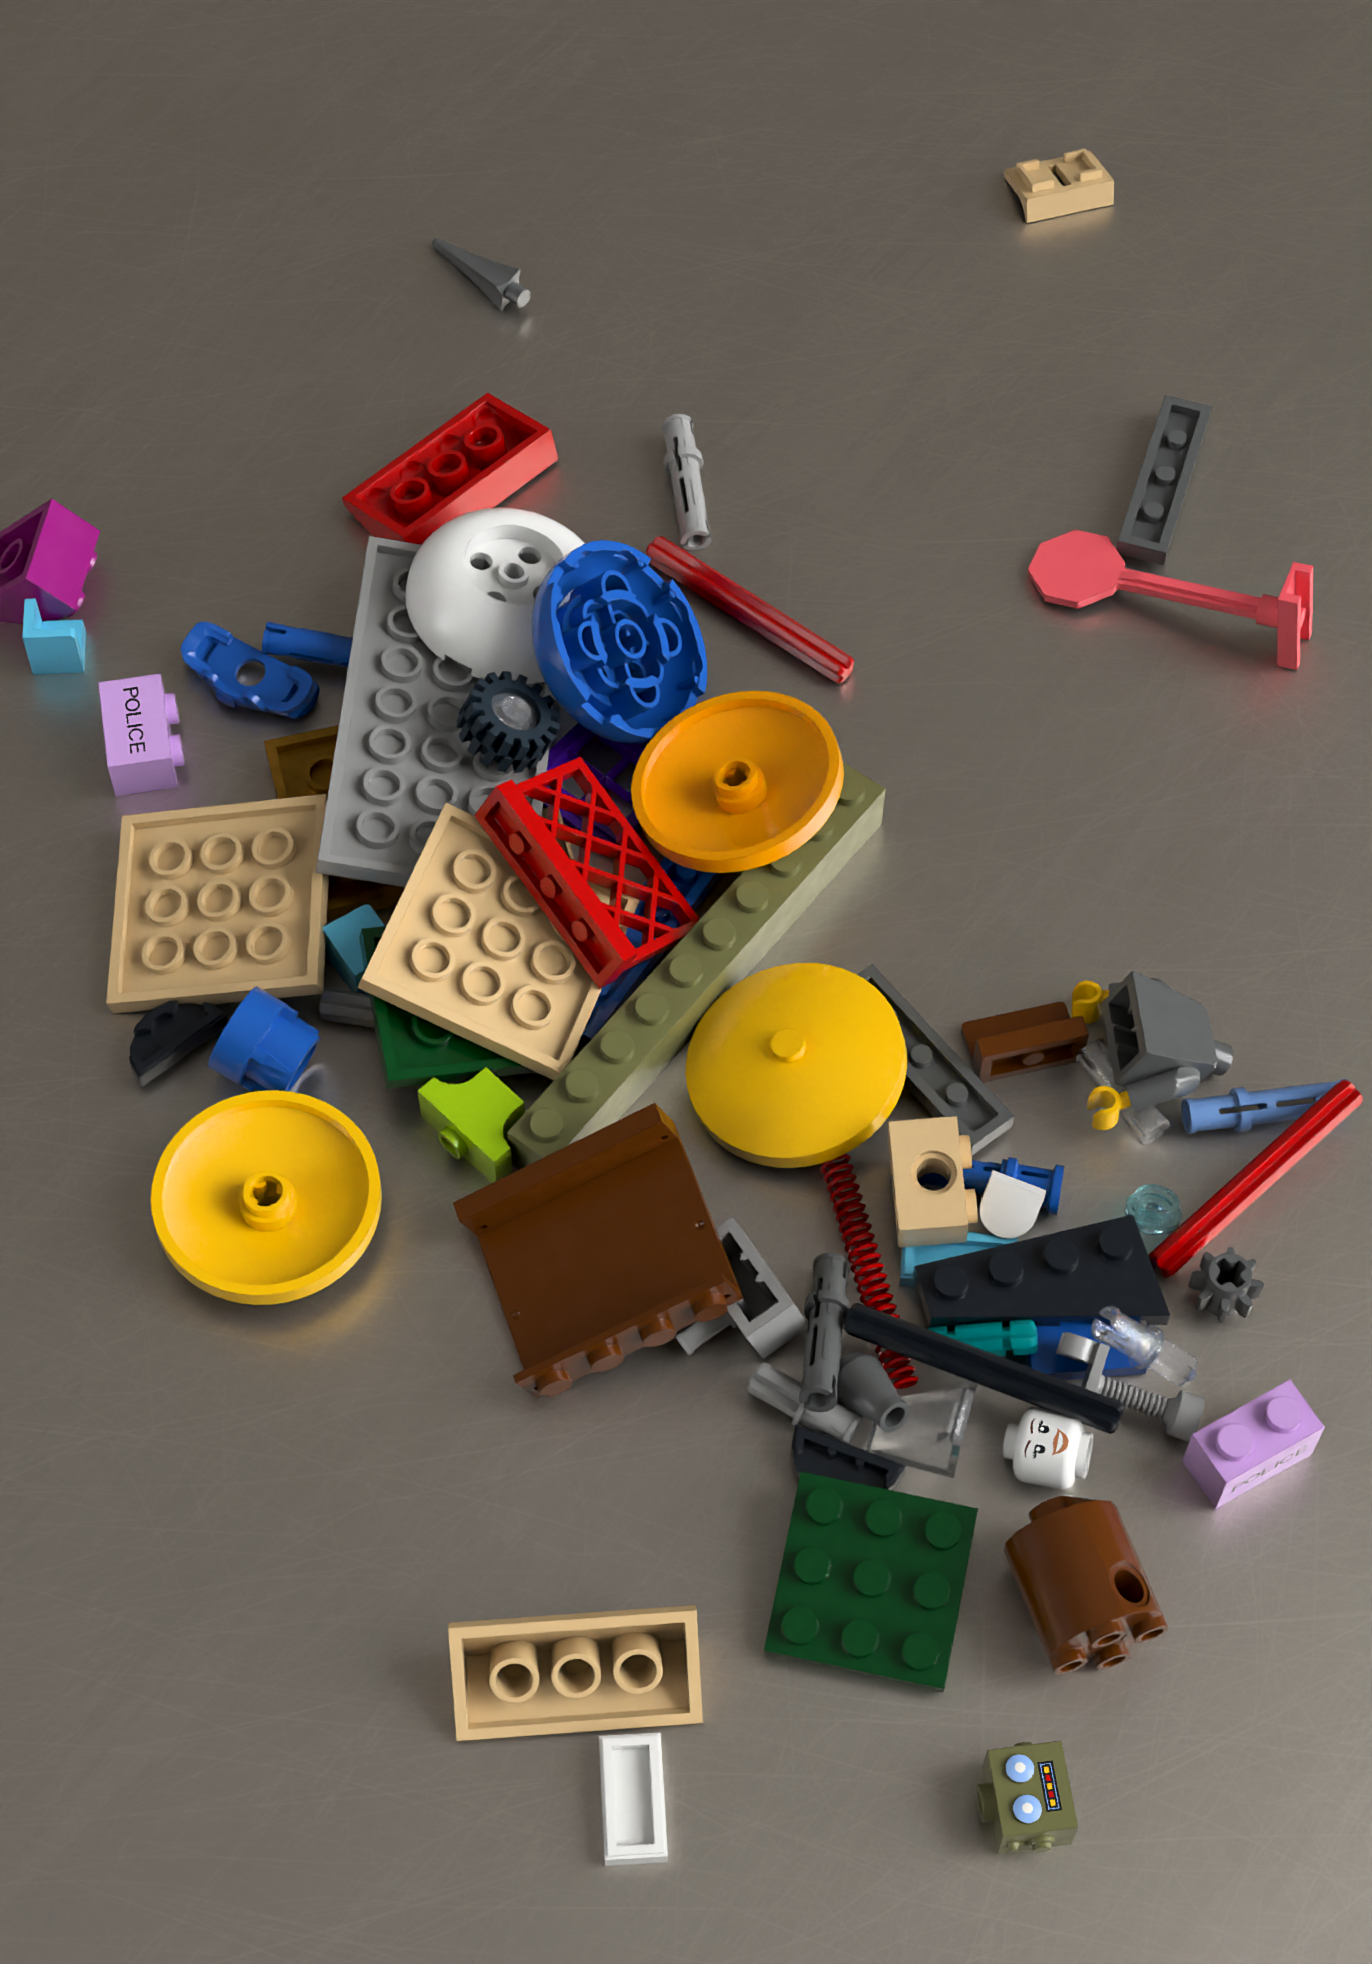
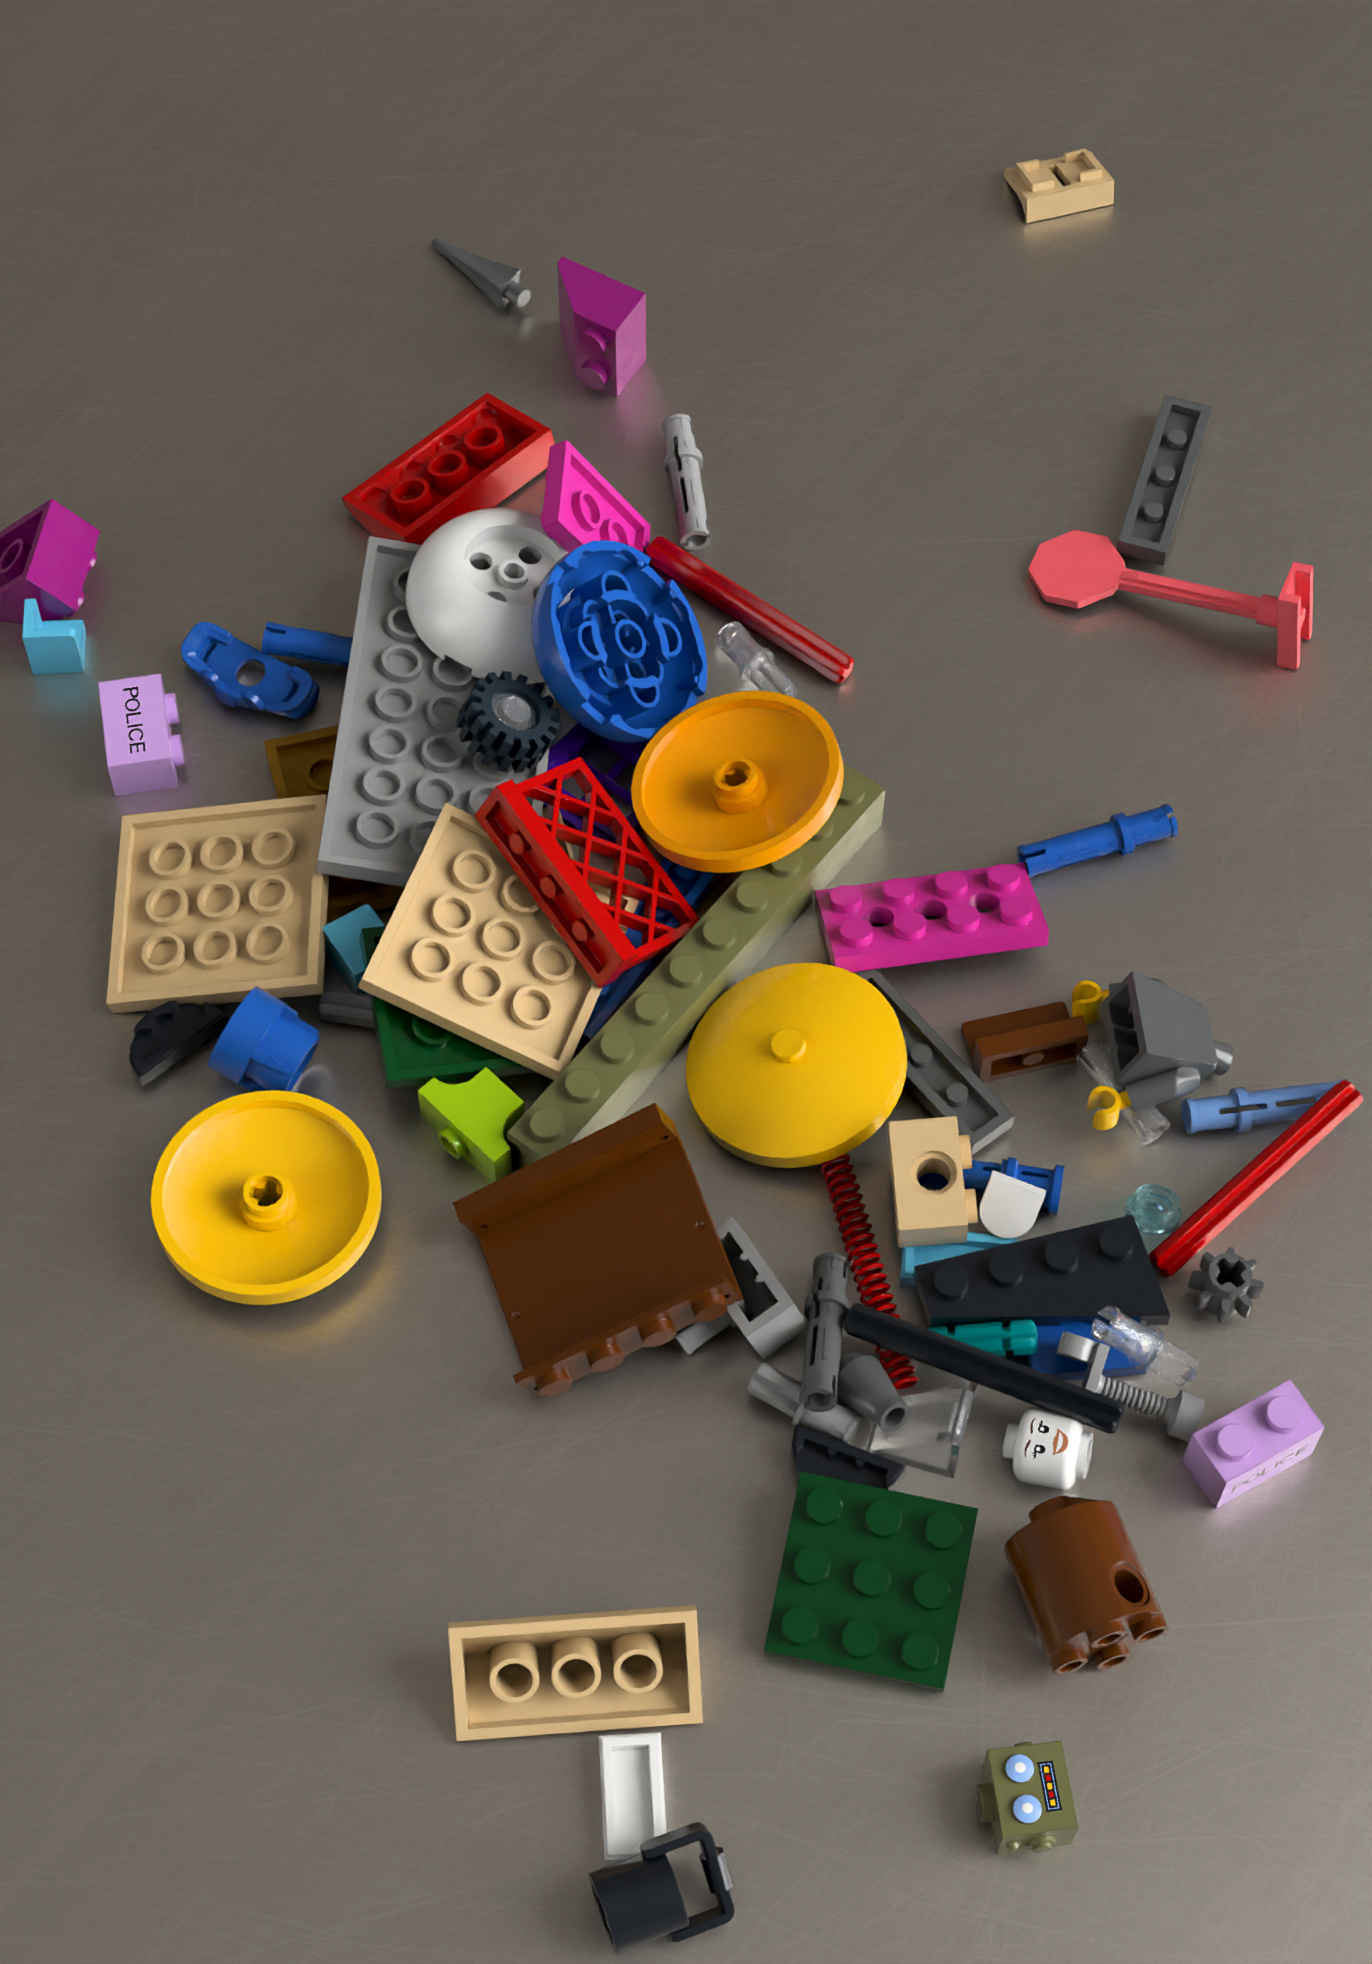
(585, 506): none -> dark pink plate
(601, 326): none -> magenta slope
(642, 1898): none -> black piece
(753, 661): none -> clear axle
(910, 938): none -> dark pink plate
(1117, 835): none -> blue pin

